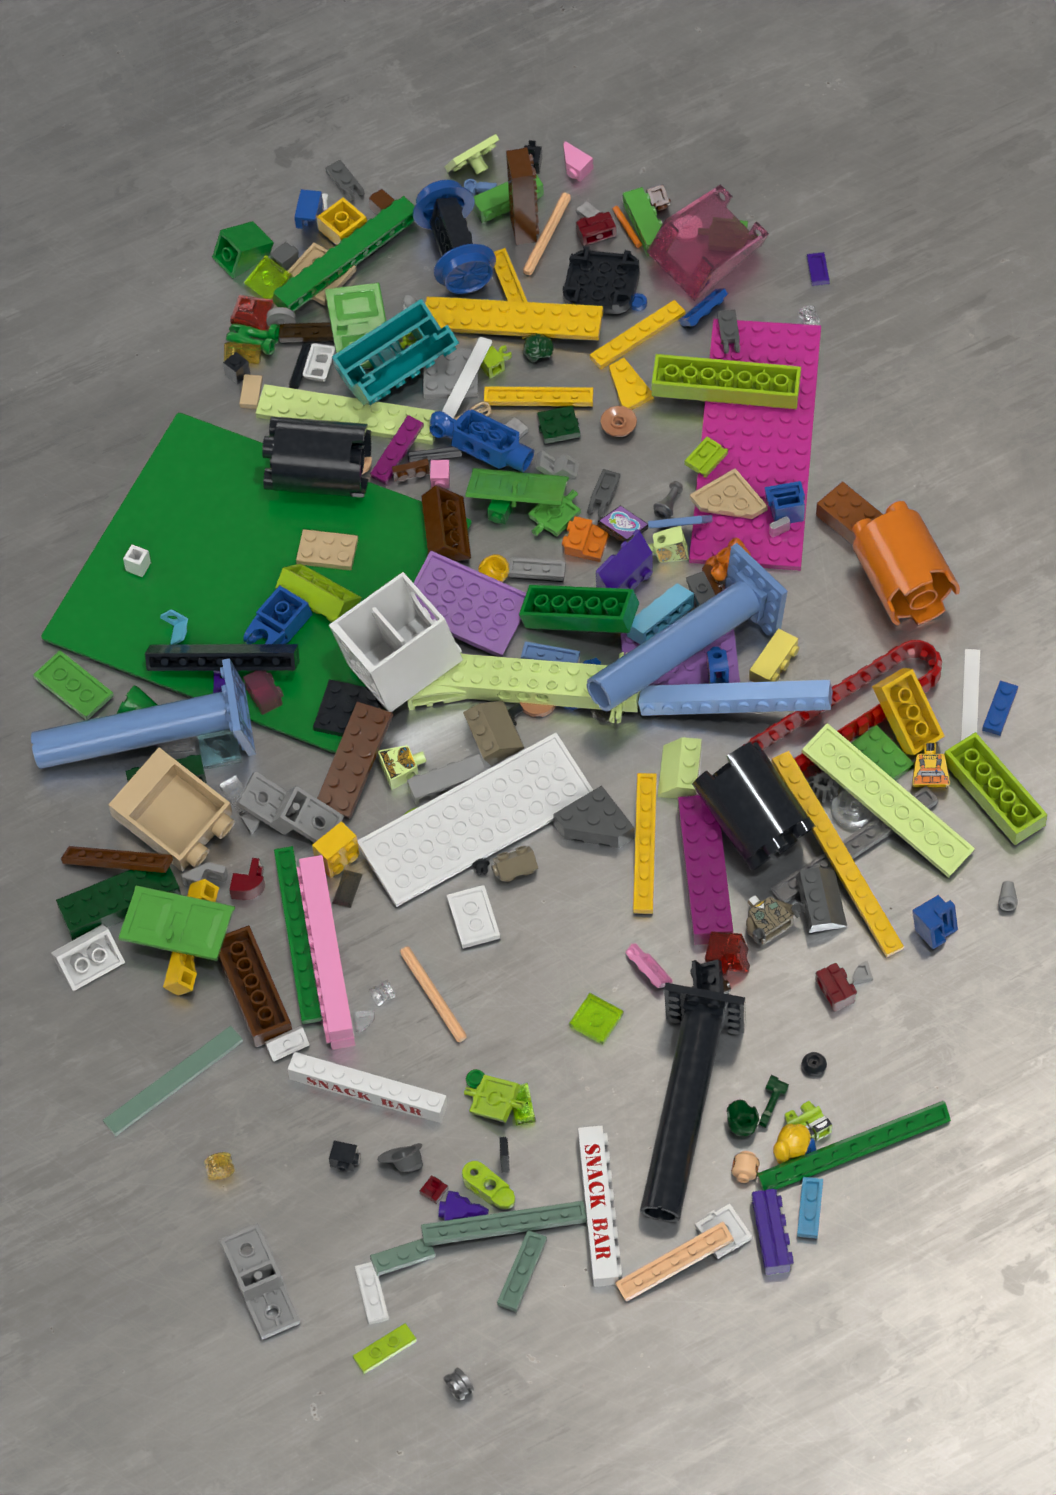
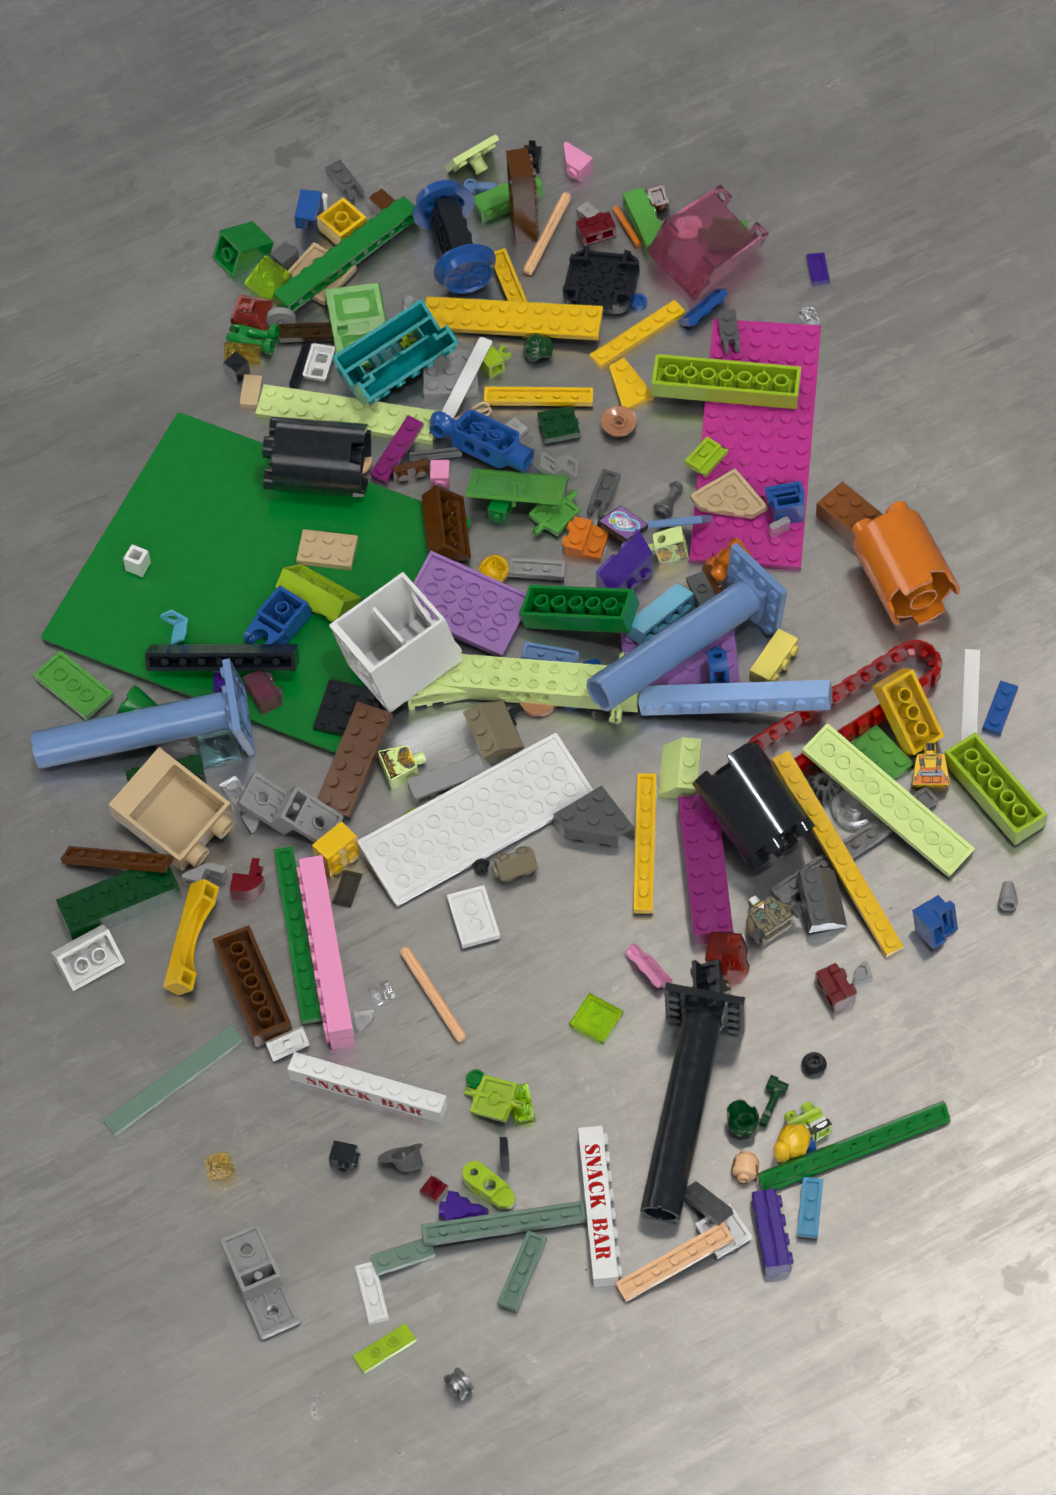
(176, 923): bright green door -> none
(707, 1203): none -> dark grey plate

